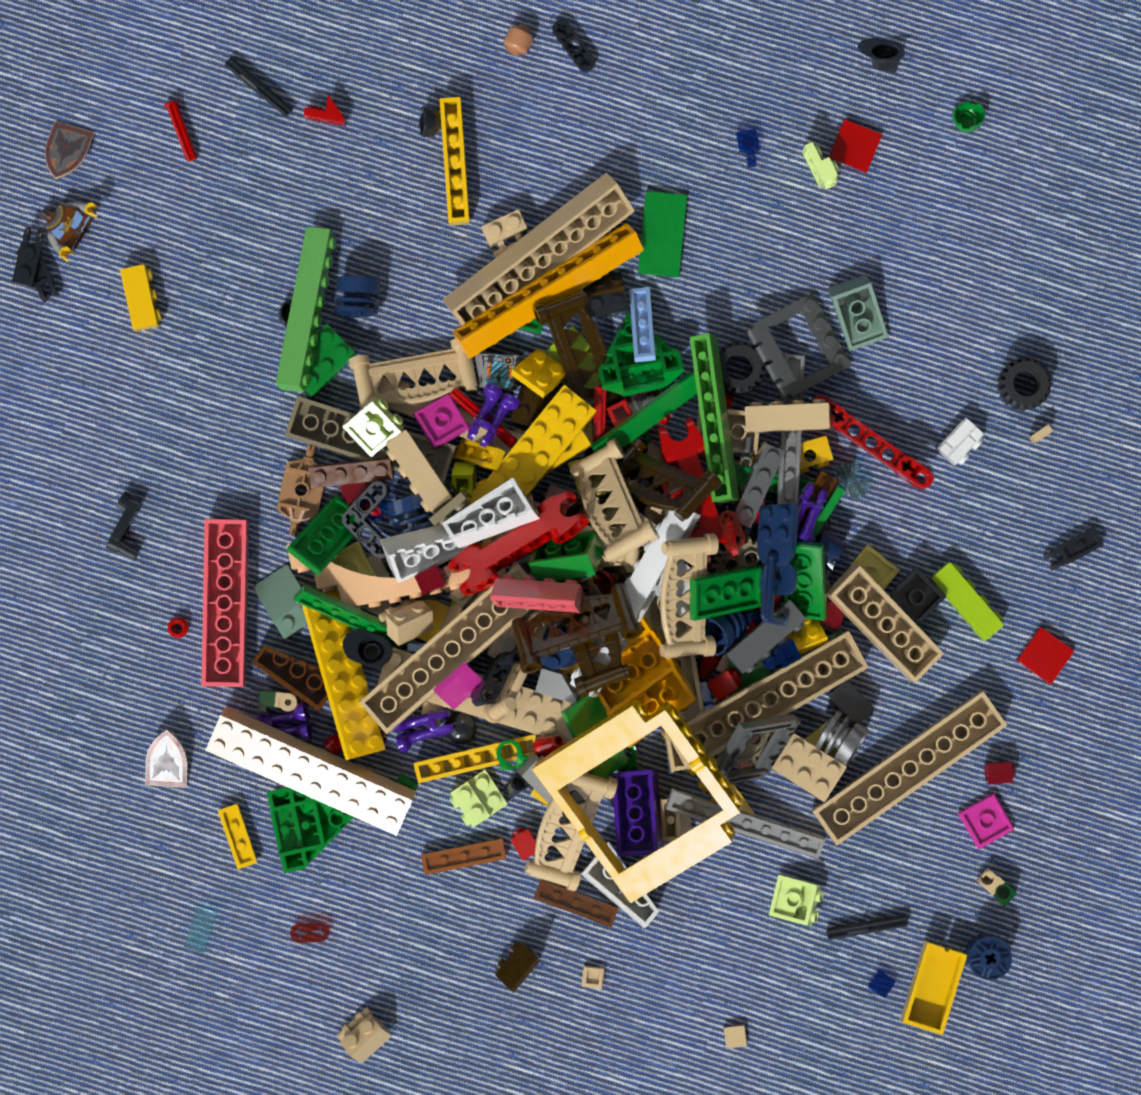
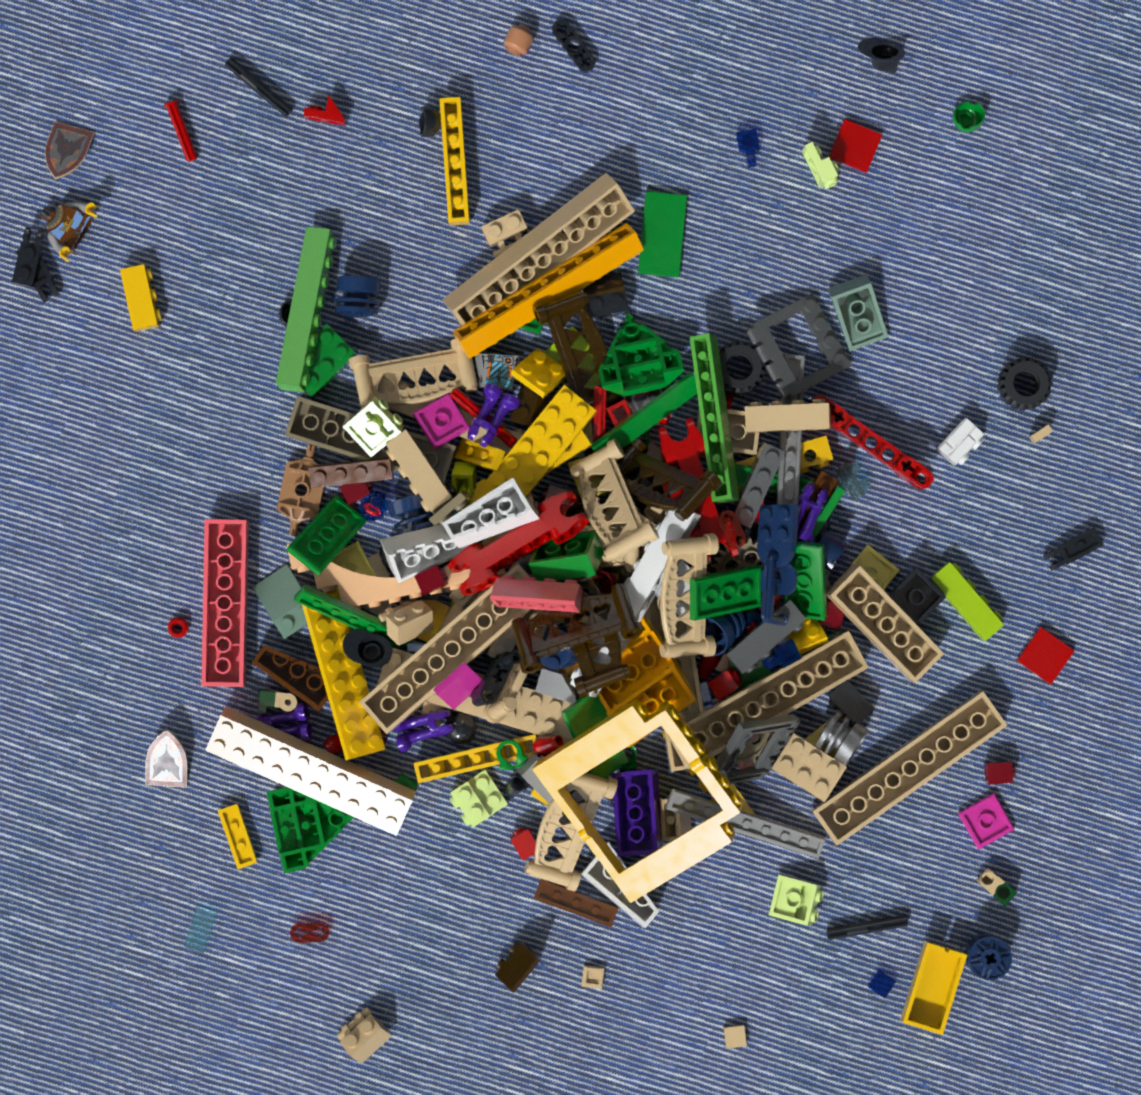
(131, 506): black beam -> none
(362, 514): black beam -> none
(463, 856): dark orange plate -> none
(642, 324): light blue plate -> none
(746, 455): dark grey hand -> none

